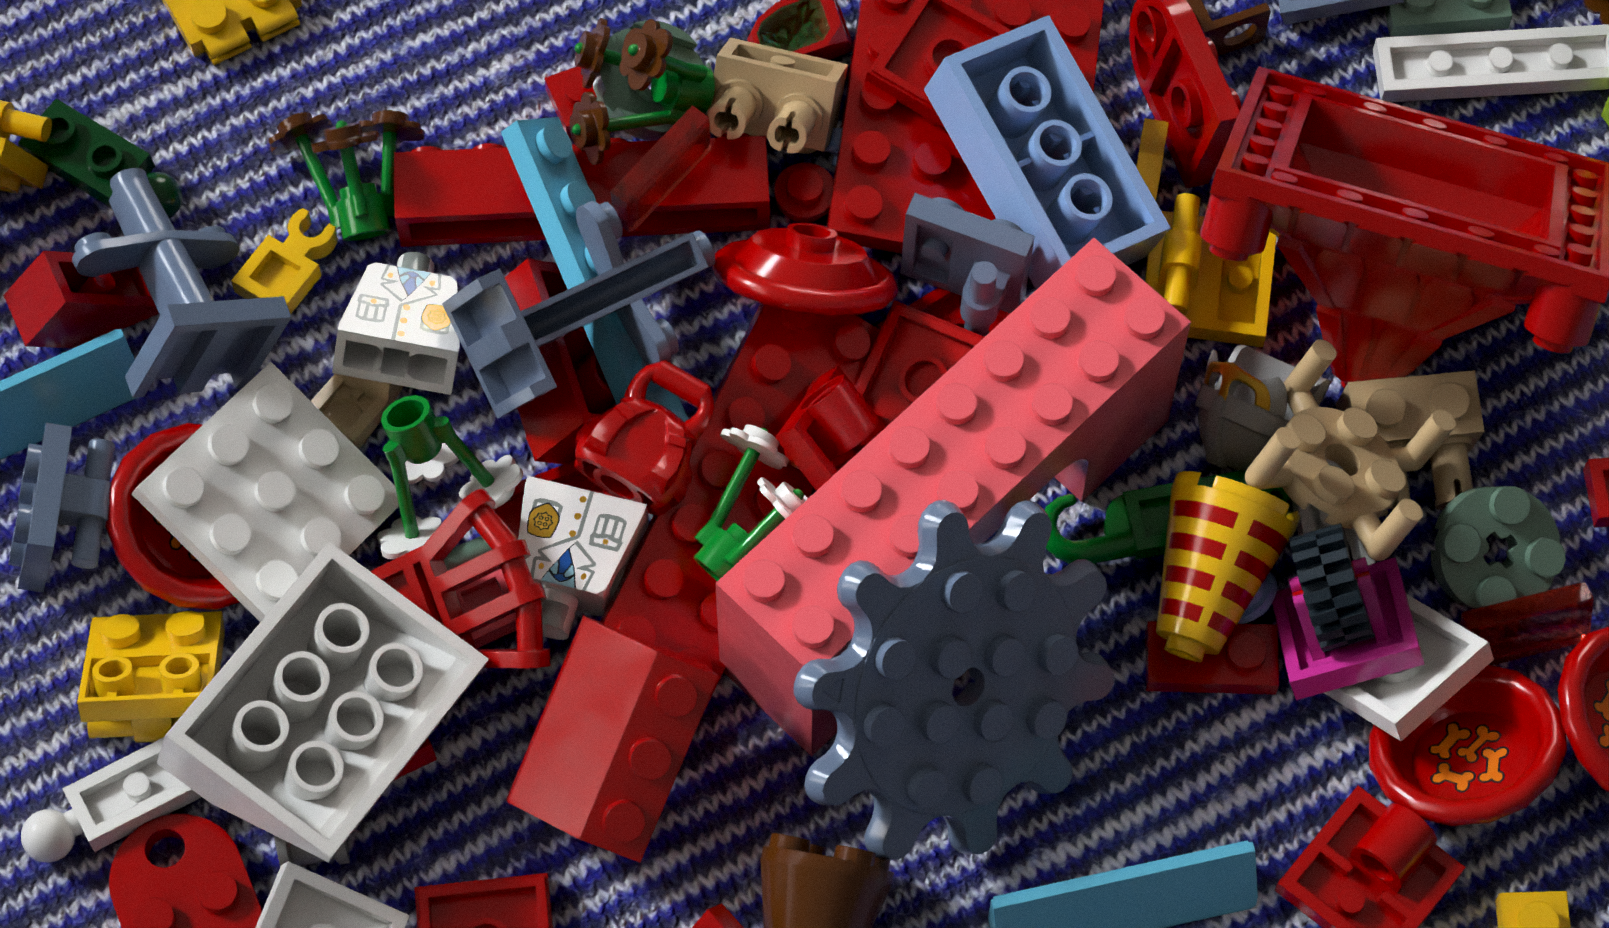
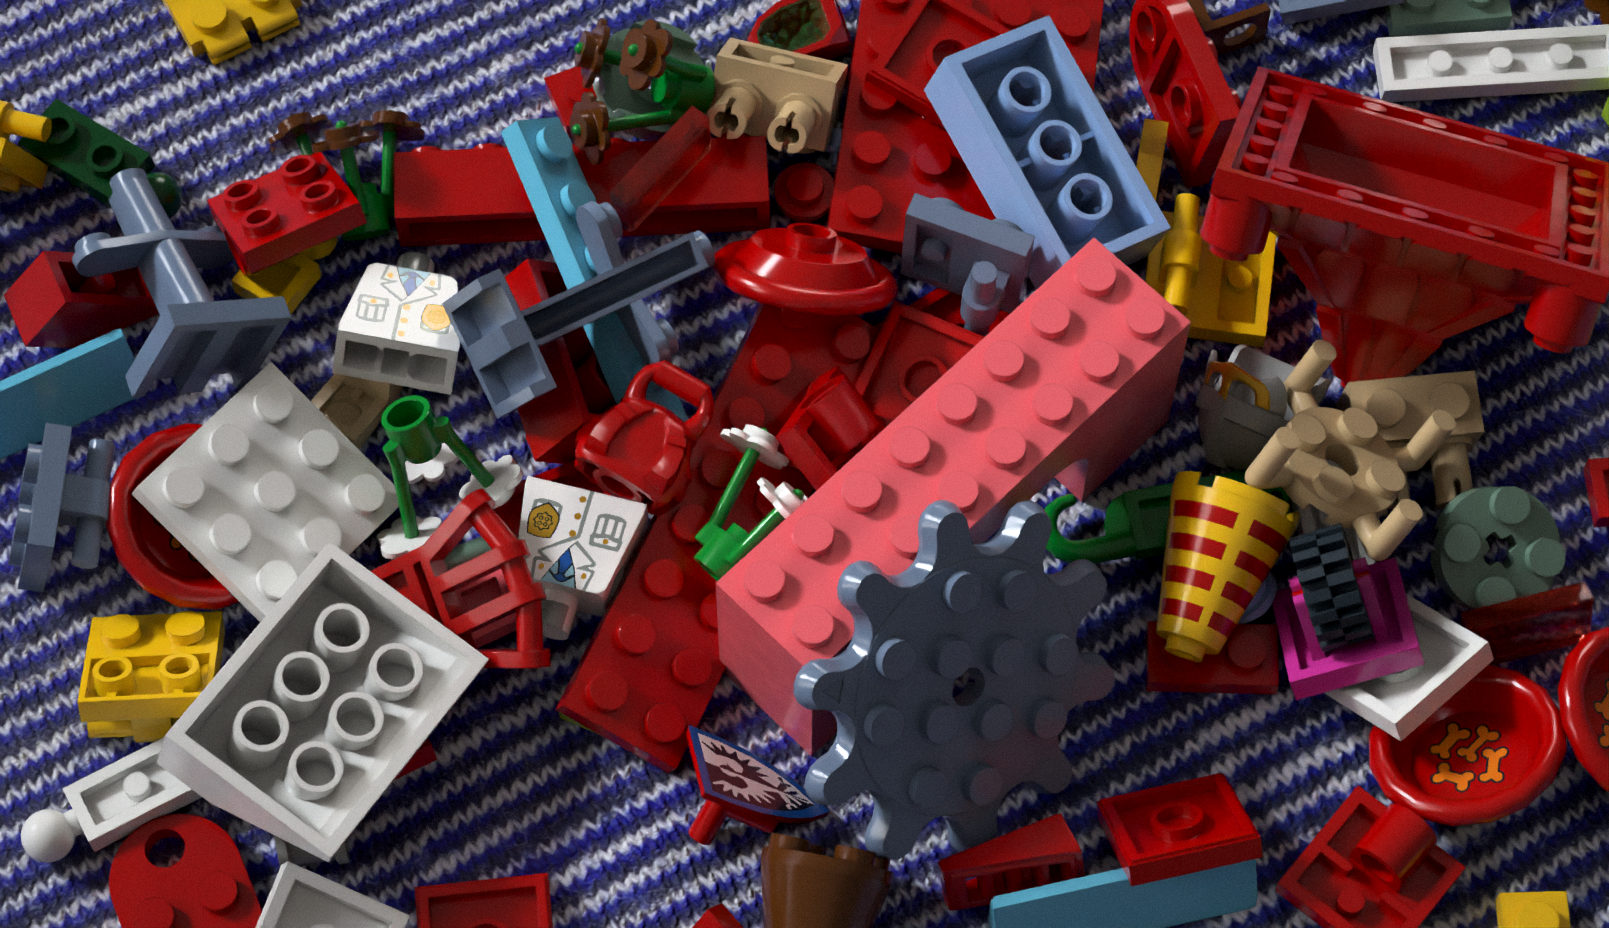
(285, 212): none -> red plate
(612, 738): red slope -> none
(743, 789): none -> shield
(1011, 863): none -> red slope
(1178, 829): none -> red tile

